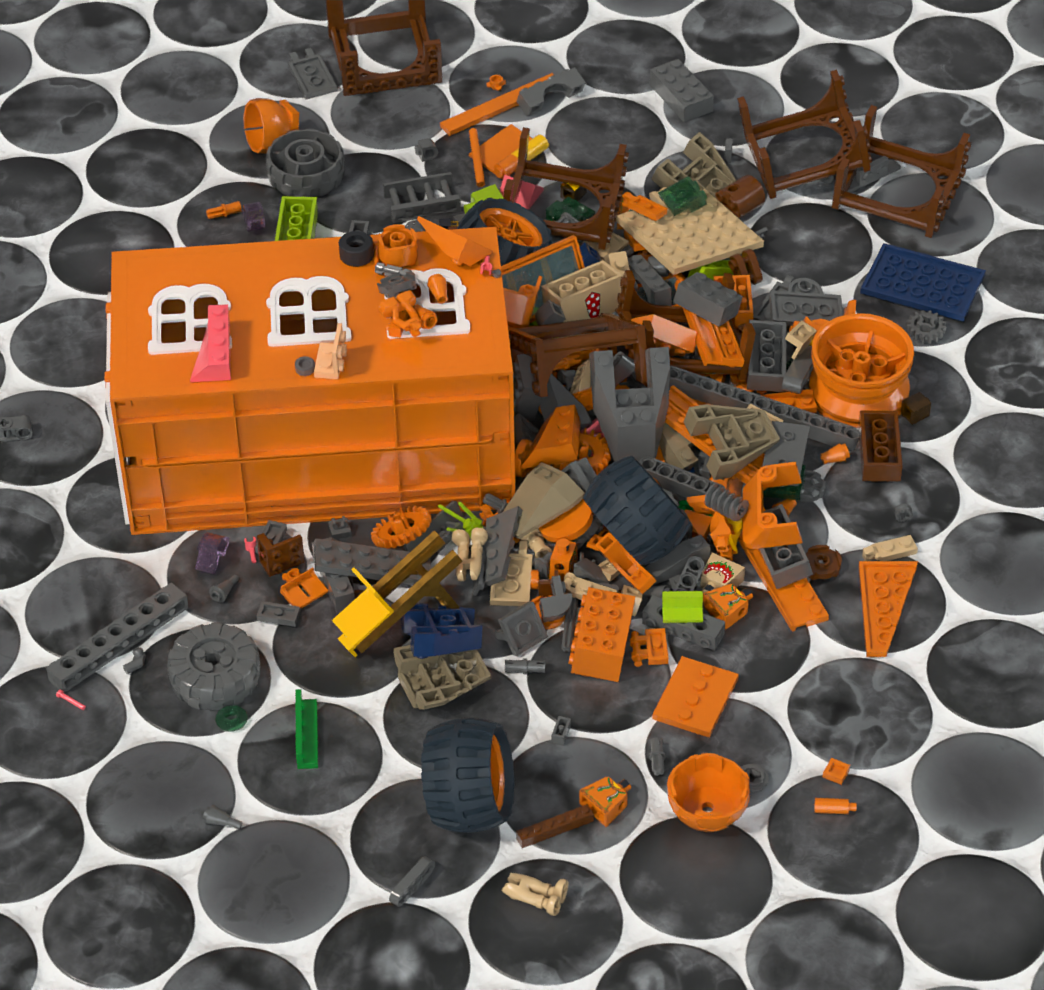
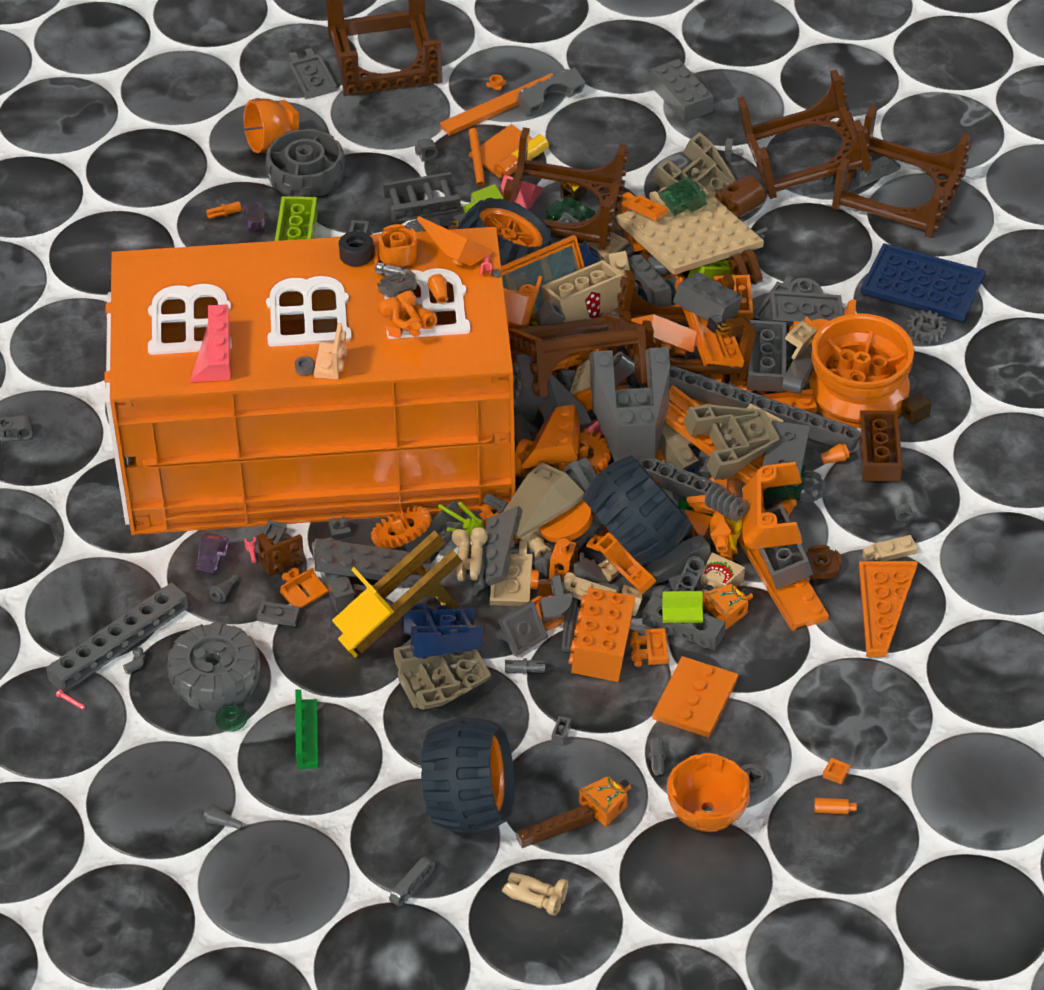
(731, 327): none -> piece

